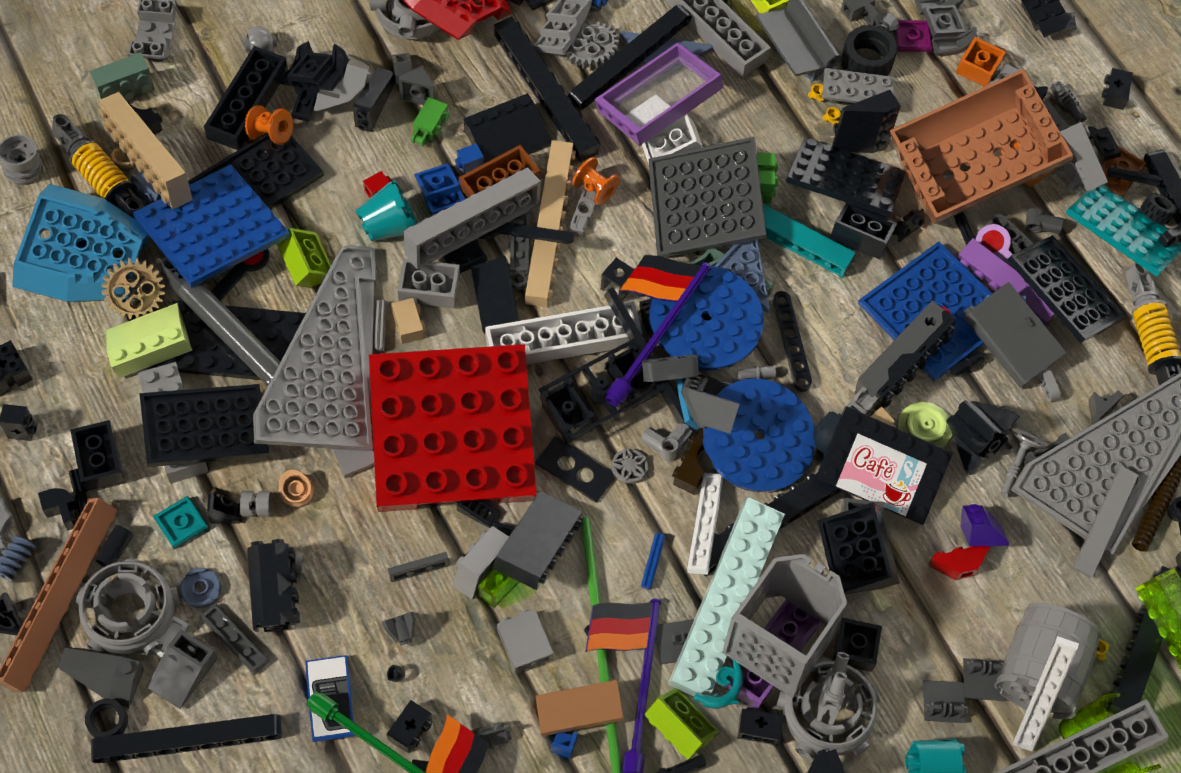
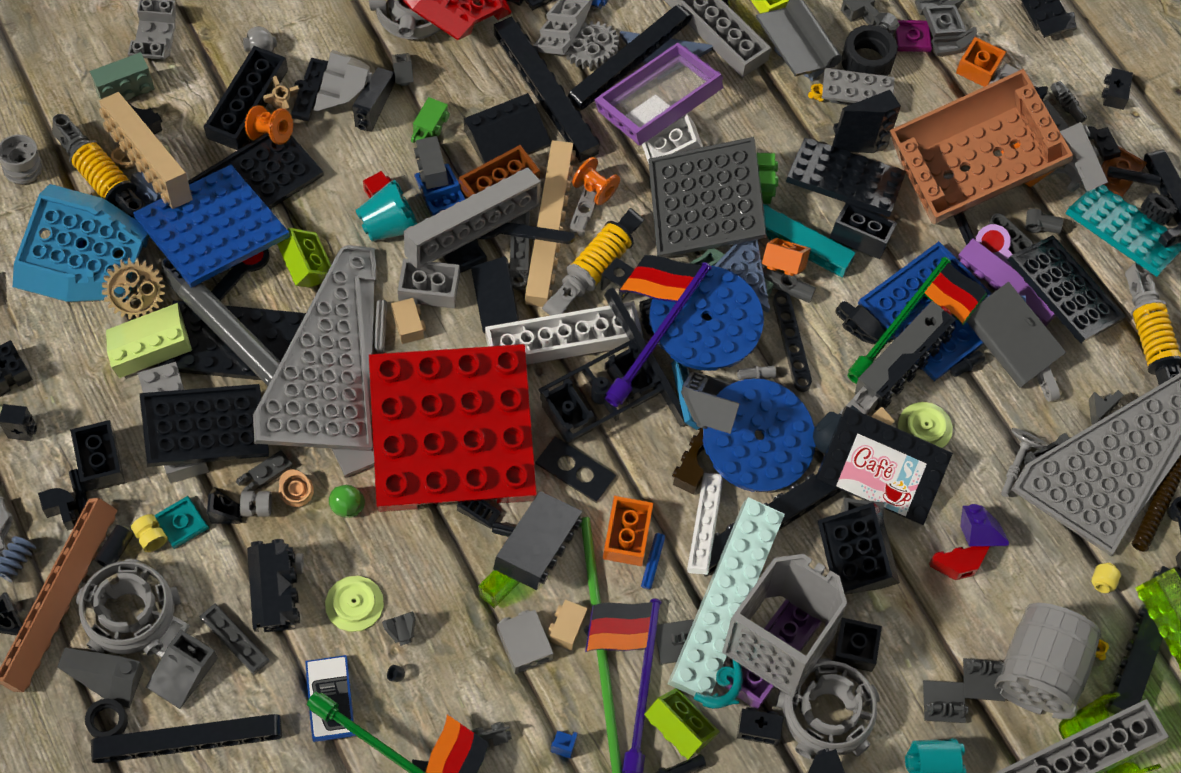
(149, 532): none -> light yellow wheel
(204, 598): sand blue tile -> none
(265, 471): none -> dark grey hinge
(280, 95): none -> tan brick
(317, 68): black piece -> none
(345, 501): none -> bright green helmet
(356, 615): none -> yellowish green piece
(410, 715): black brick -> none
(416, 86): dark grey slope -> none
(418, 567): dark grey tile -> none
(430, 162): none -> dark grey brick
(469, 158): blue brick -> none
(478, 561): light grey wedge -> none
(567, 625): none -> tan brick
(579, 708): medium nougat tile -> none
(592, 262): none -> piece
(627, 531): none -> orange brick
(629, 465): light grey wheel -> none
(670, 368): dark grey beam -> none
(675, 441): light grey piece -> none
(786, 256): none -> orange brick
(797, 288): none -> dark grey piece
(832, 111): yellow plate -> none
(833, 689): light grey connector -> none
(859, 322): none -> black hinge
(912, 222): black hinge -> none
(945, 288): none -> flag
(980, 431): black brick -> none
(1045, 693): white tile -> none
(1105, 521): light grey tile -> none
(1106, 578): none -> light yellow head

